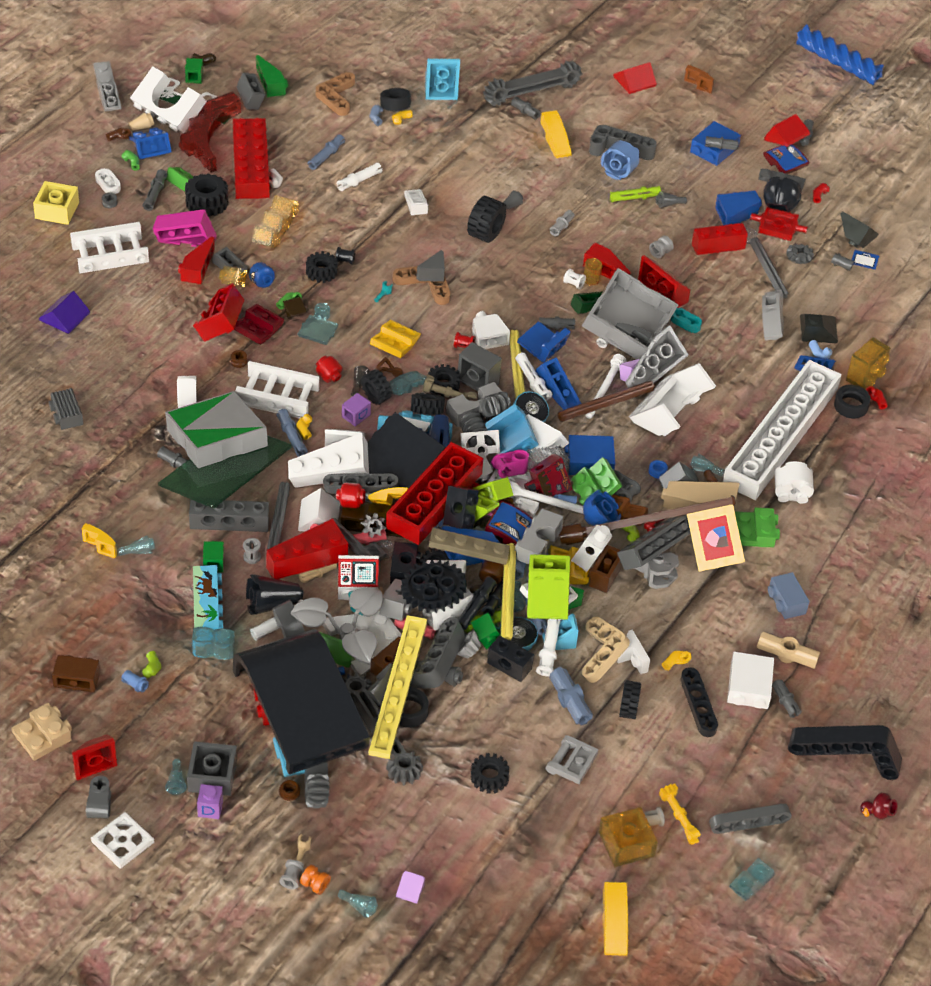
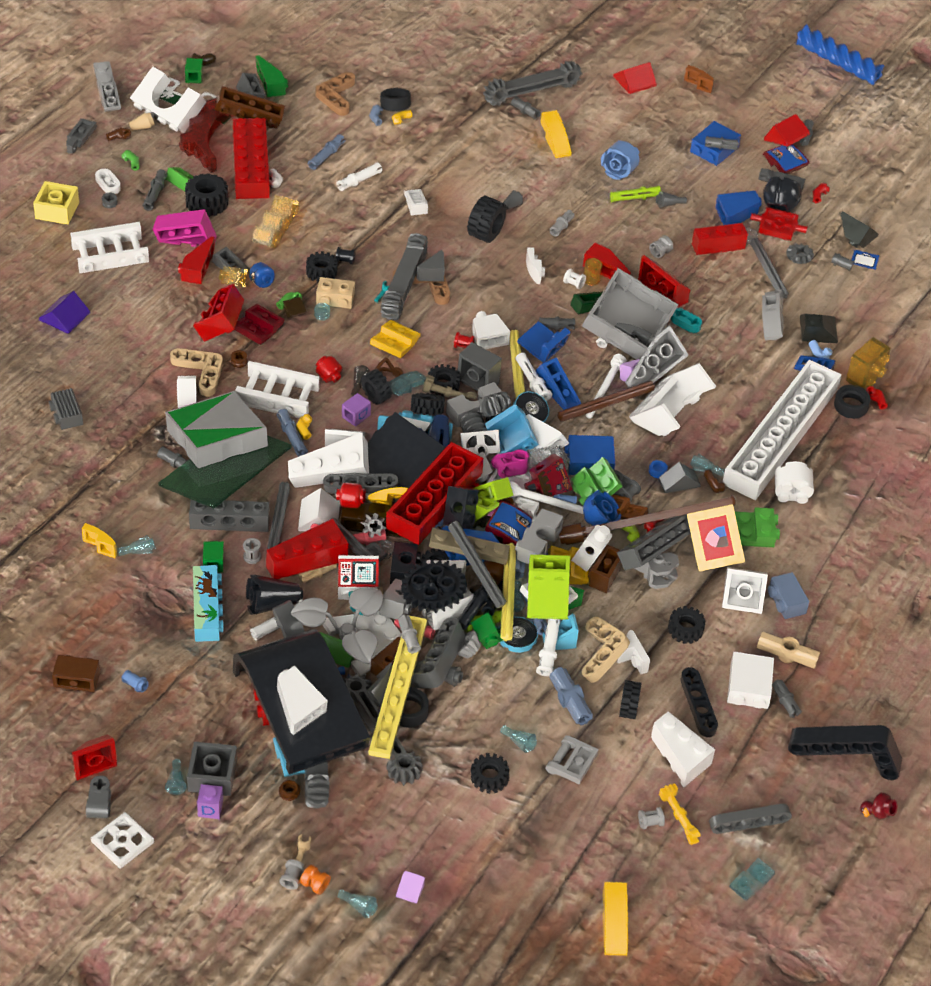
(43, 731): tan plate -> none
(80, 134): none -> dark grey hinge
(151, 143): blue bracket -> none
(153, 666): lime arm -> none
(205, 364): none -> tan beam
(213, 643): clear light blue brick -> none
(249, 106): none -> reddish brown brick
(299, 699): none -> white slope
(317, 329): clear light blue piece -> none
(335, 292): none -> tan brick
(404, 277): none -> dark grey arm
(409, 634): none -> light grey axle
(442, 79): medium azure slope -> none
(477, 564): none -> dark grey axle
(510, 658): black brick -> none
(523, 740): none -> clear light blue cone
(534, 266): none -> white slope
(606, 136): dark grey beam -> none
(627, 837): clear yellow brick -> none
(676, 657): yellow arm -> none
(682, 747): none -> white wedge
(687, 493): tan slope -> none
(690, 616): none -> black tyre
(744, 590): none -> white slope

